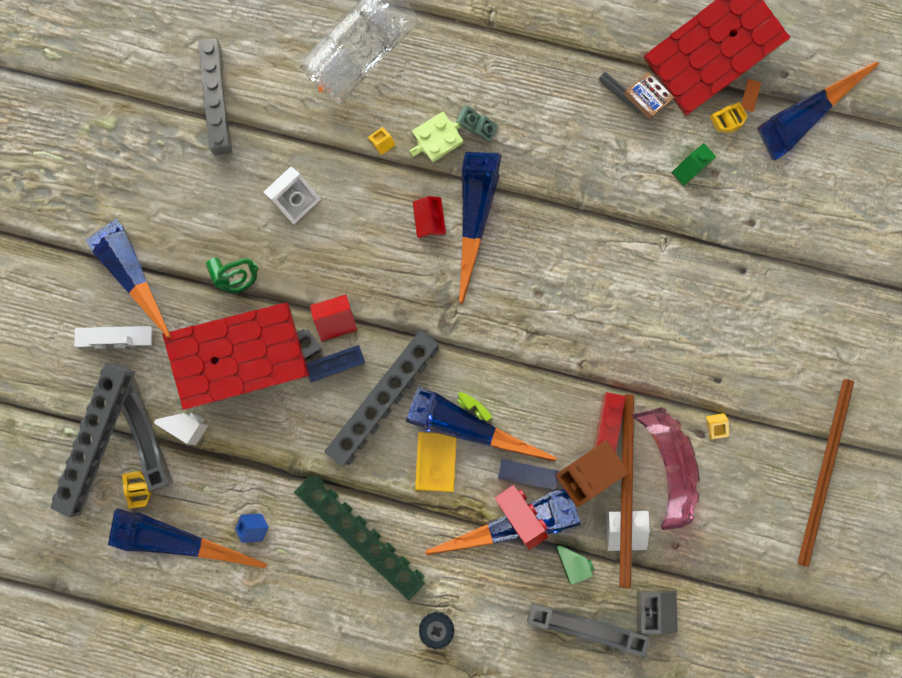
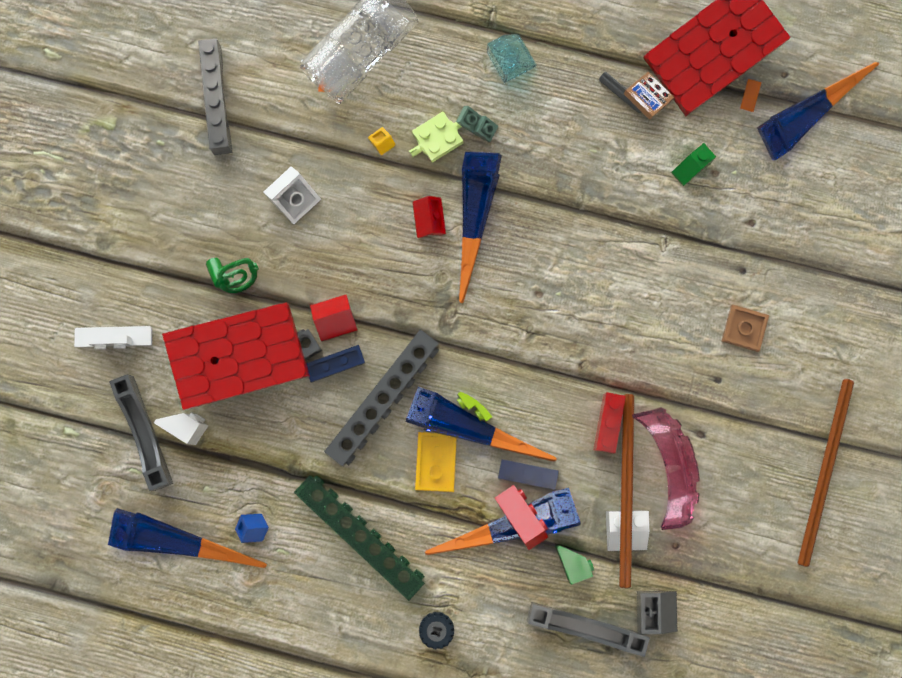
(72, 504): dark grey brick -> none
(117, 254): clear blue plate -> none
(135, 489): yellow piece -> none
(510, 56): none -> clear light blue slope
(592, 473): dark orange slope -> none
(717, 426): yellow slope -> none
(729, 118): yellow piece -> none
(745, 328): none -> medium nougat tile

